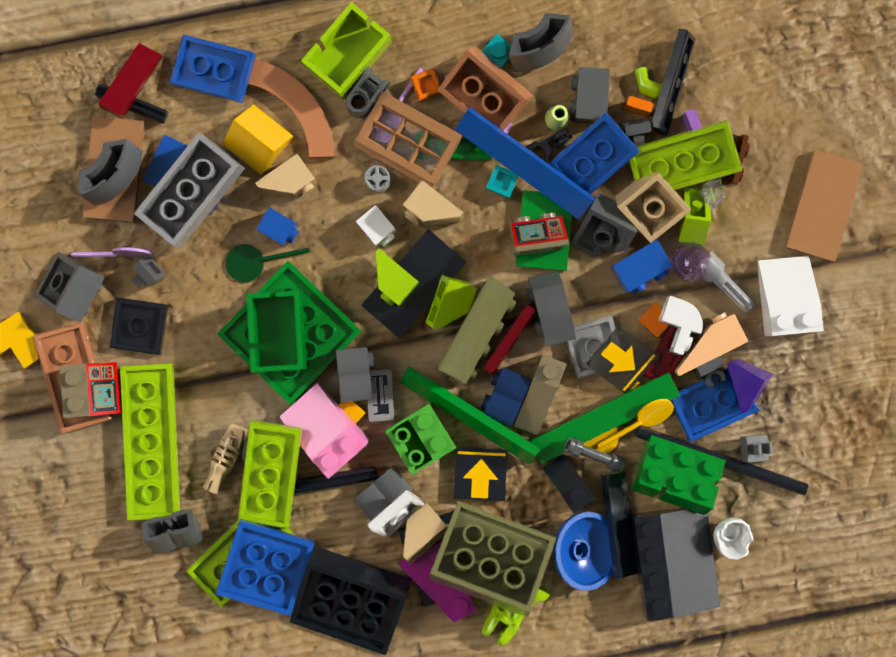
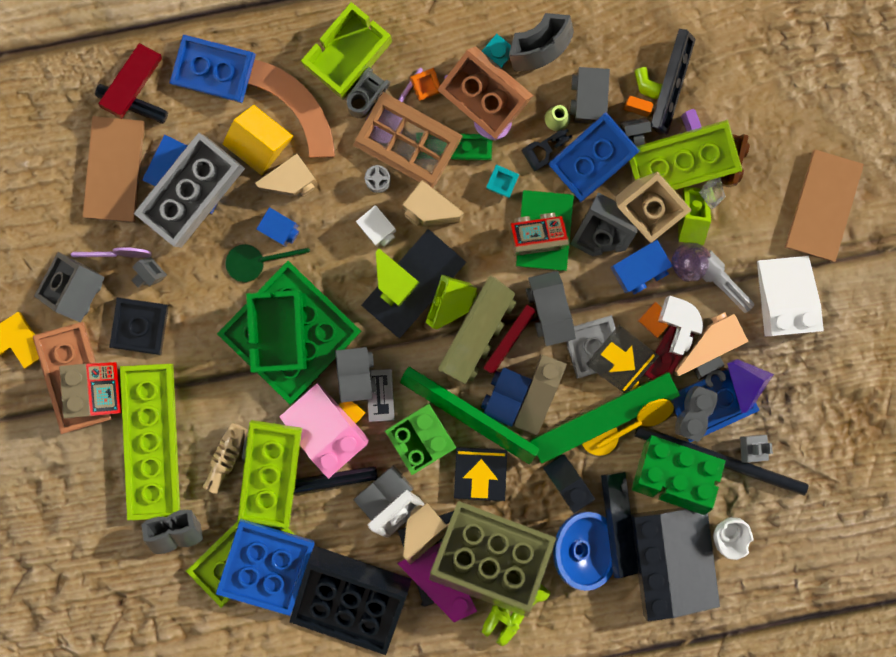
(110, 172): dark grey brick -> none
(524, 163): blue tile -> none
(576, 447): dark grey bar -> none
(698, 406): none -> dark grey brick

